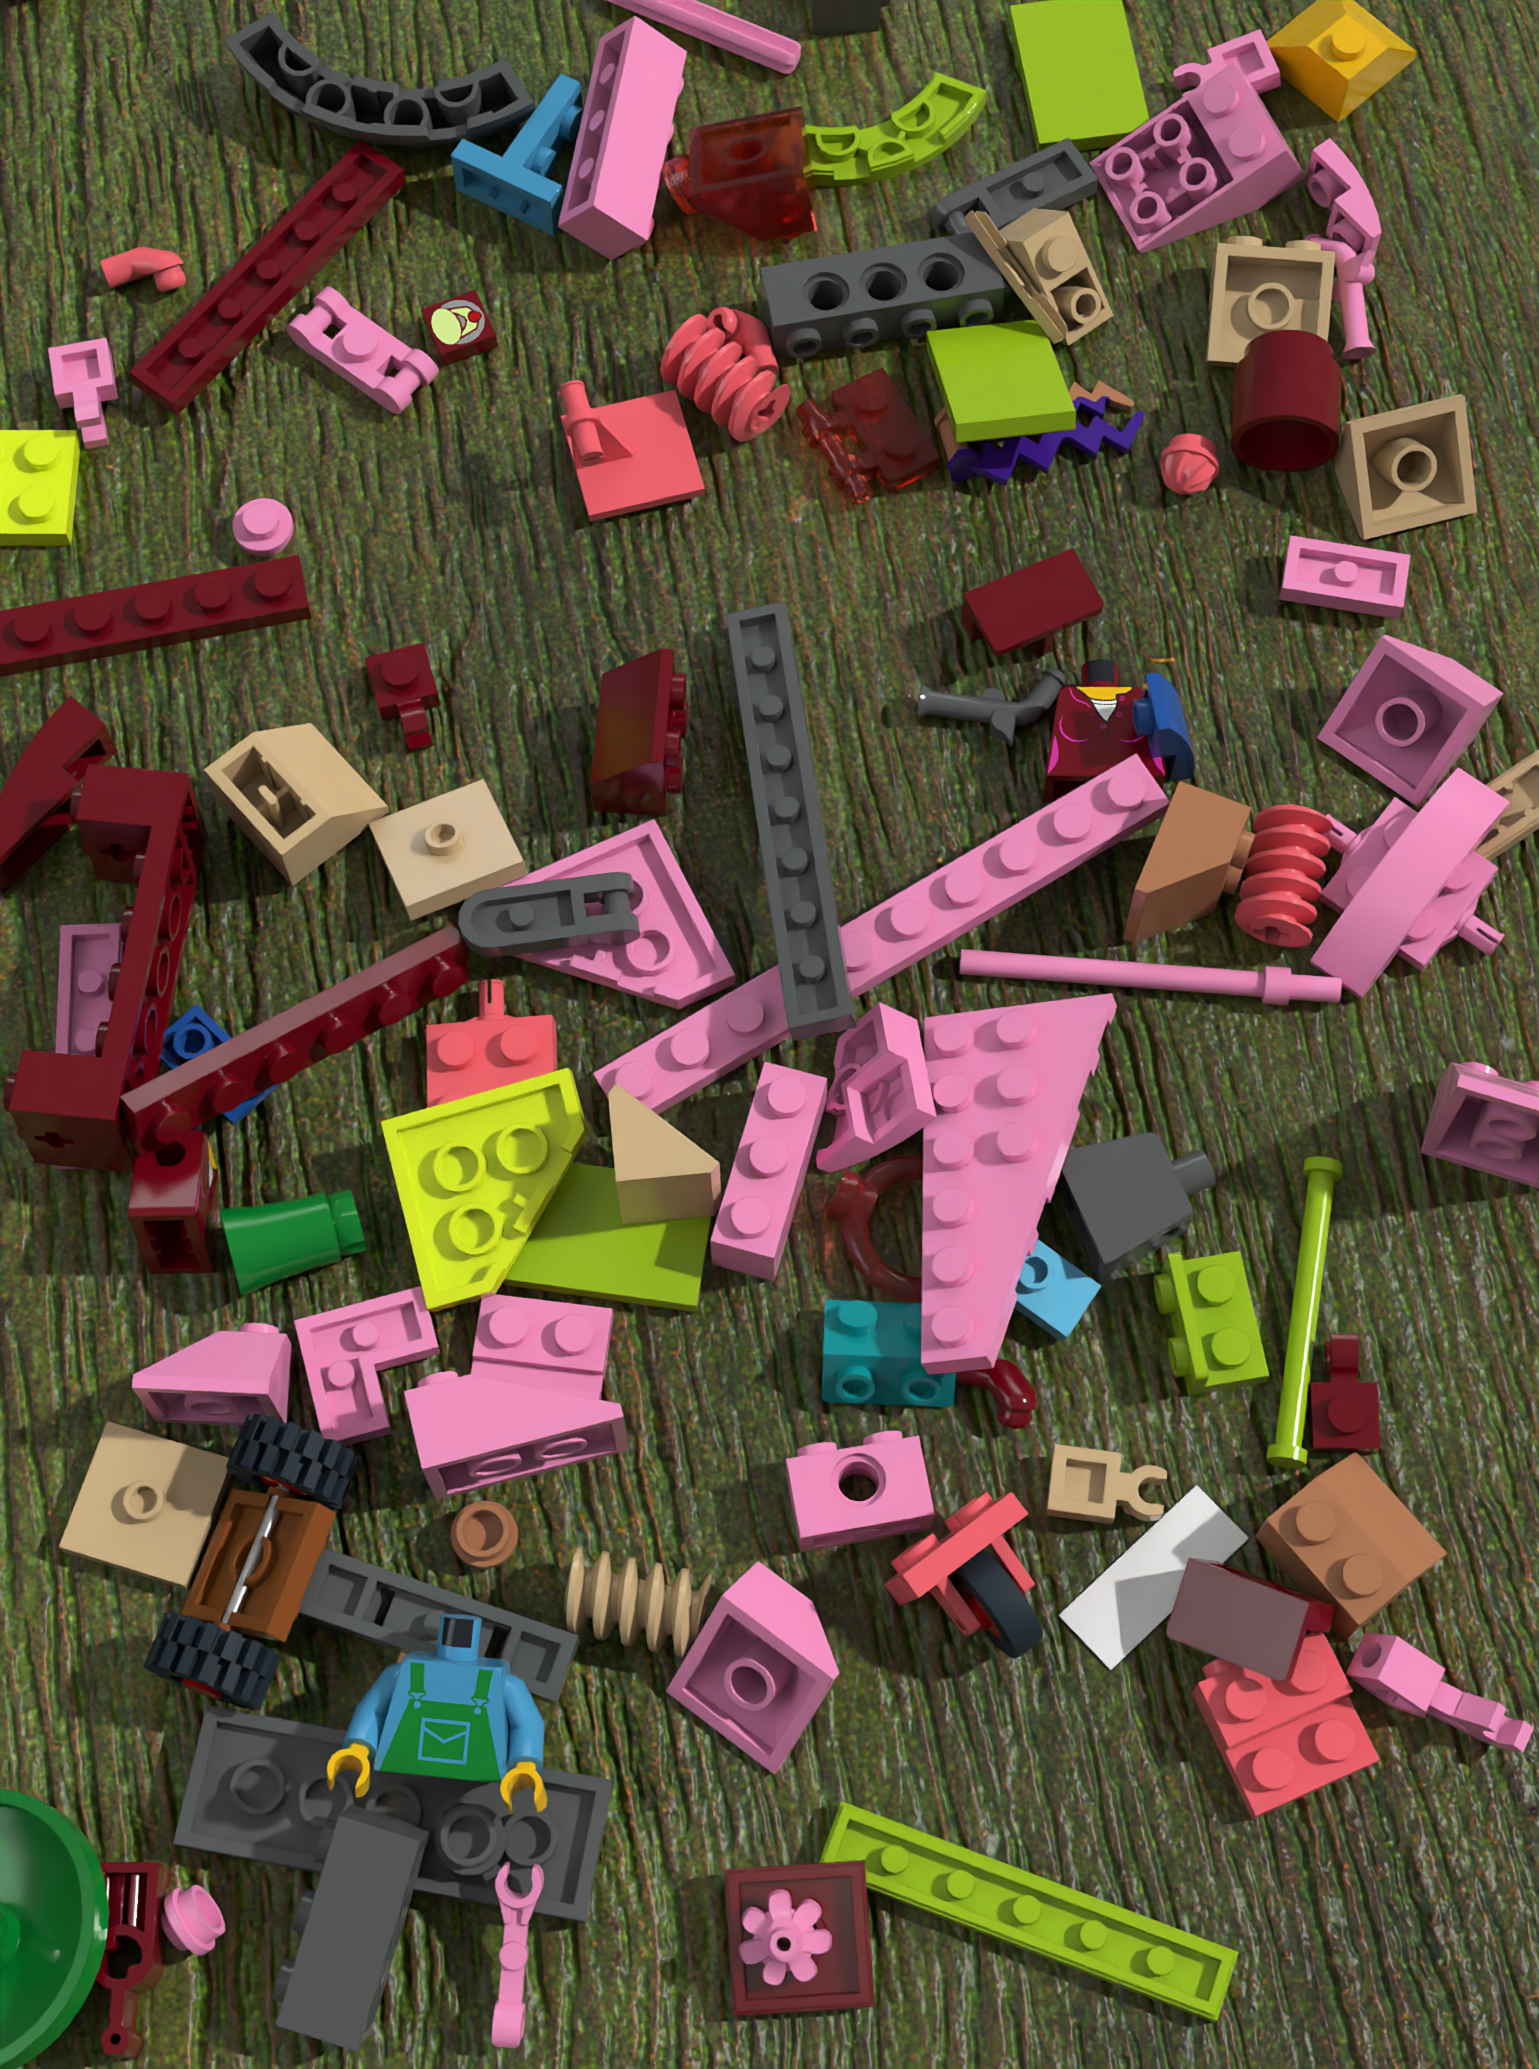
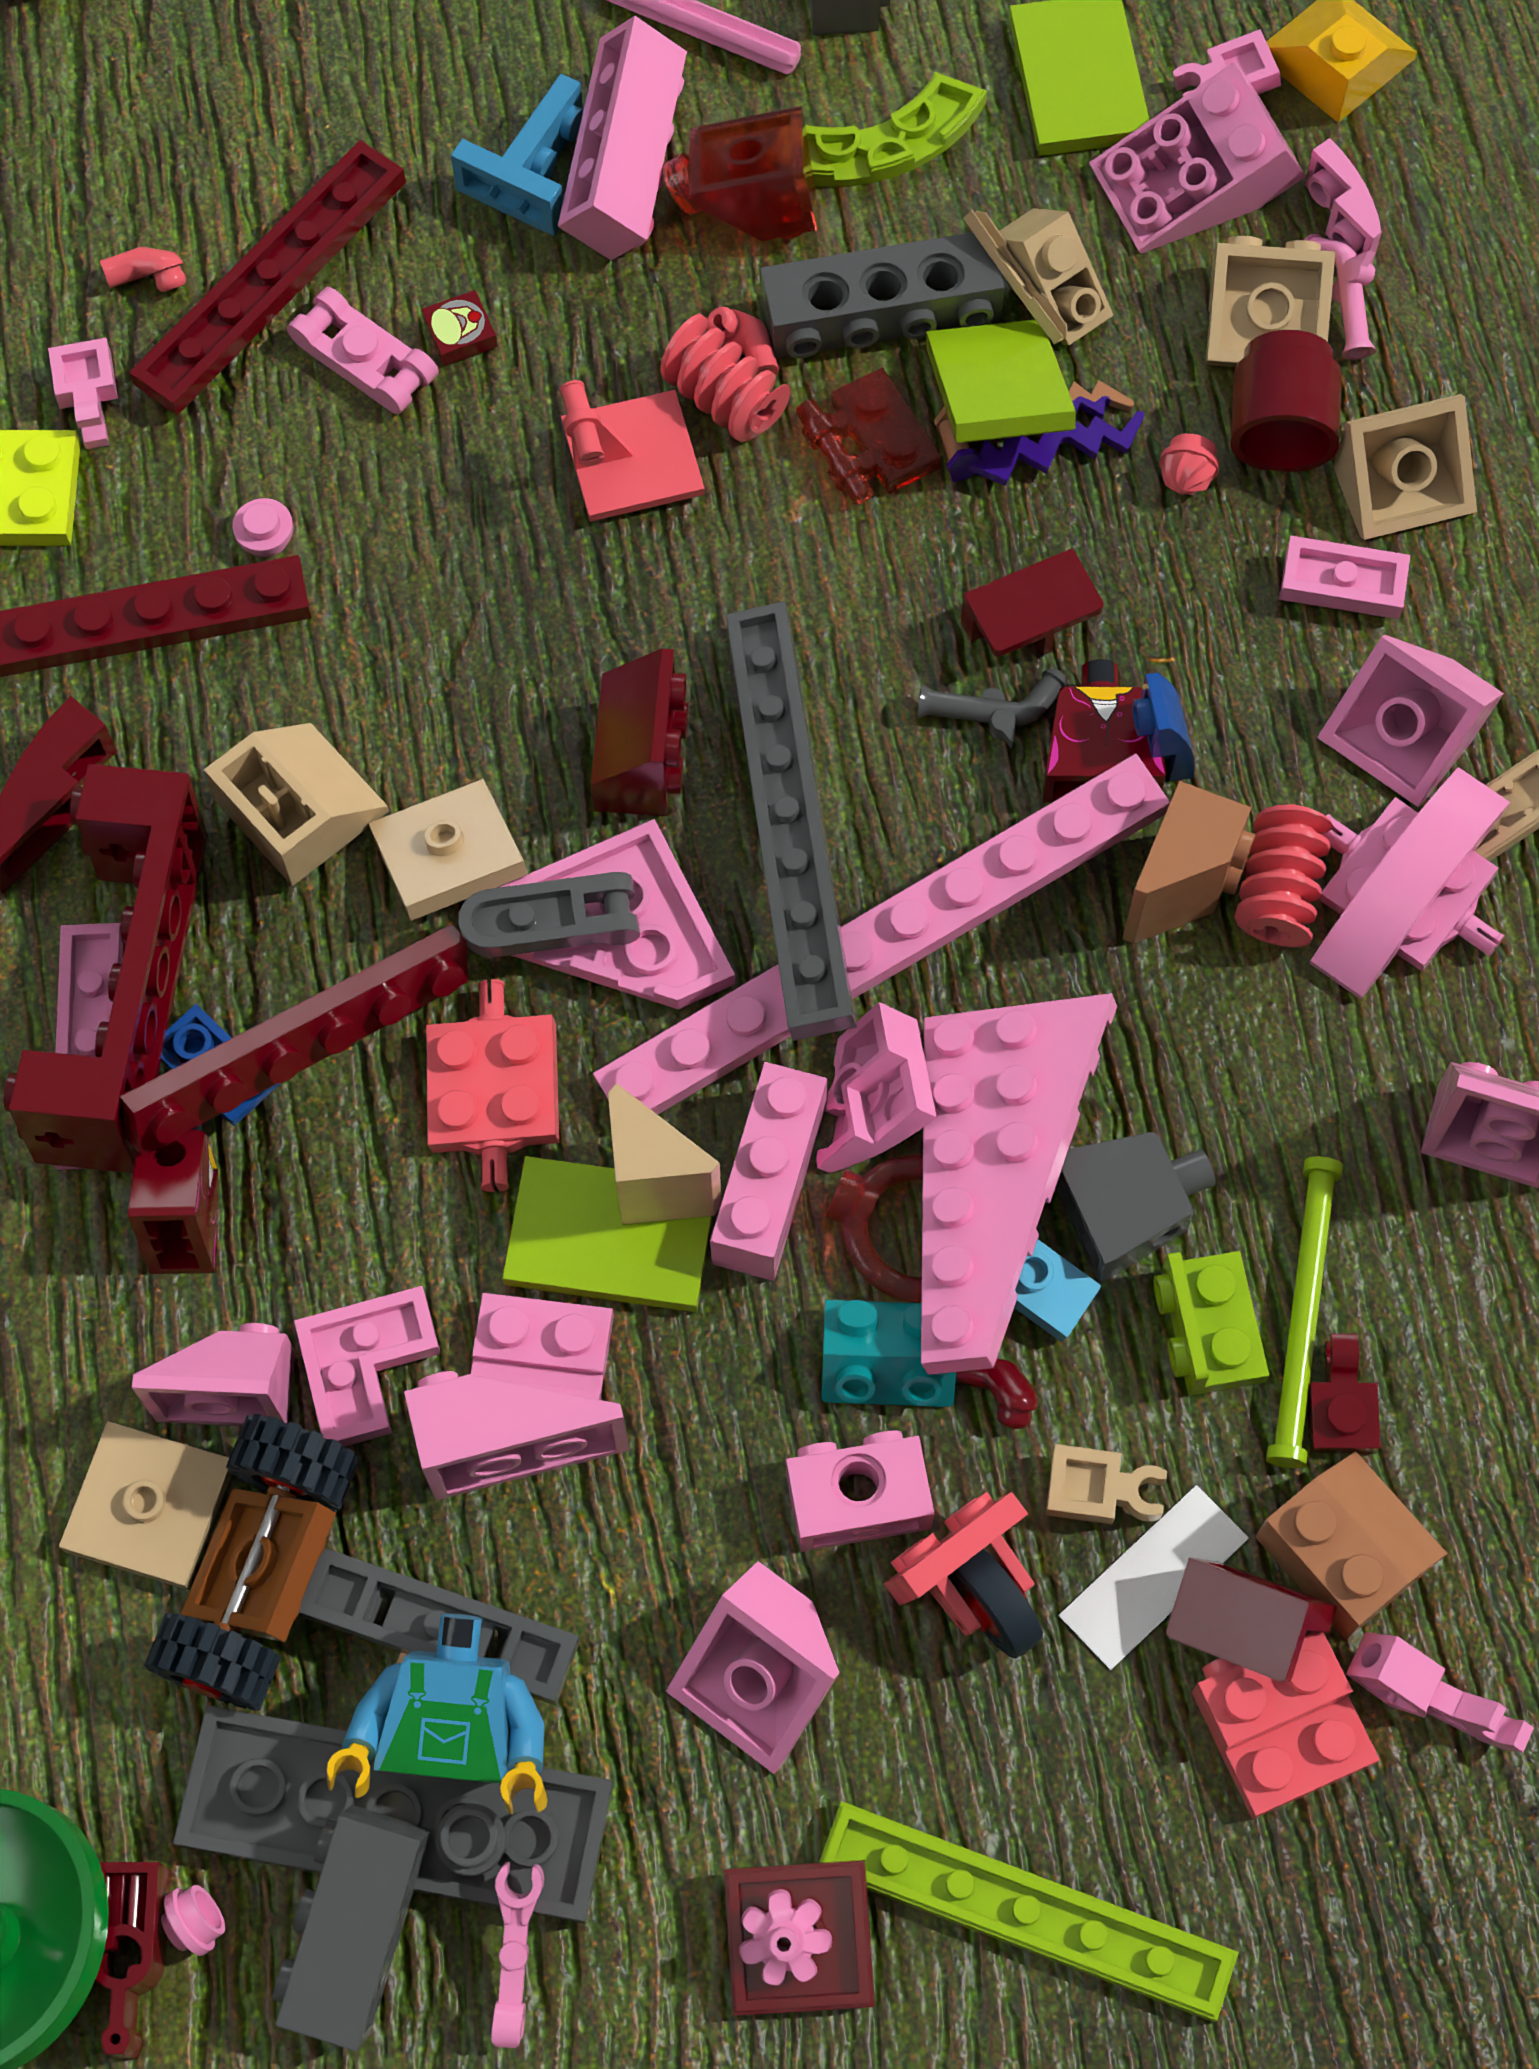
(290, 1237): green plant -> none
(377, 109): dark grey brick -> none
(404, 689): dark red plate -> none
(480, 1178): neon yellow plate -> none
(484, 1534): nougat plate -> none
(635, 1603): tan piece -> none
(1041, 181): dark grey plate -> none
(1273, 985): bright pink bar -> none

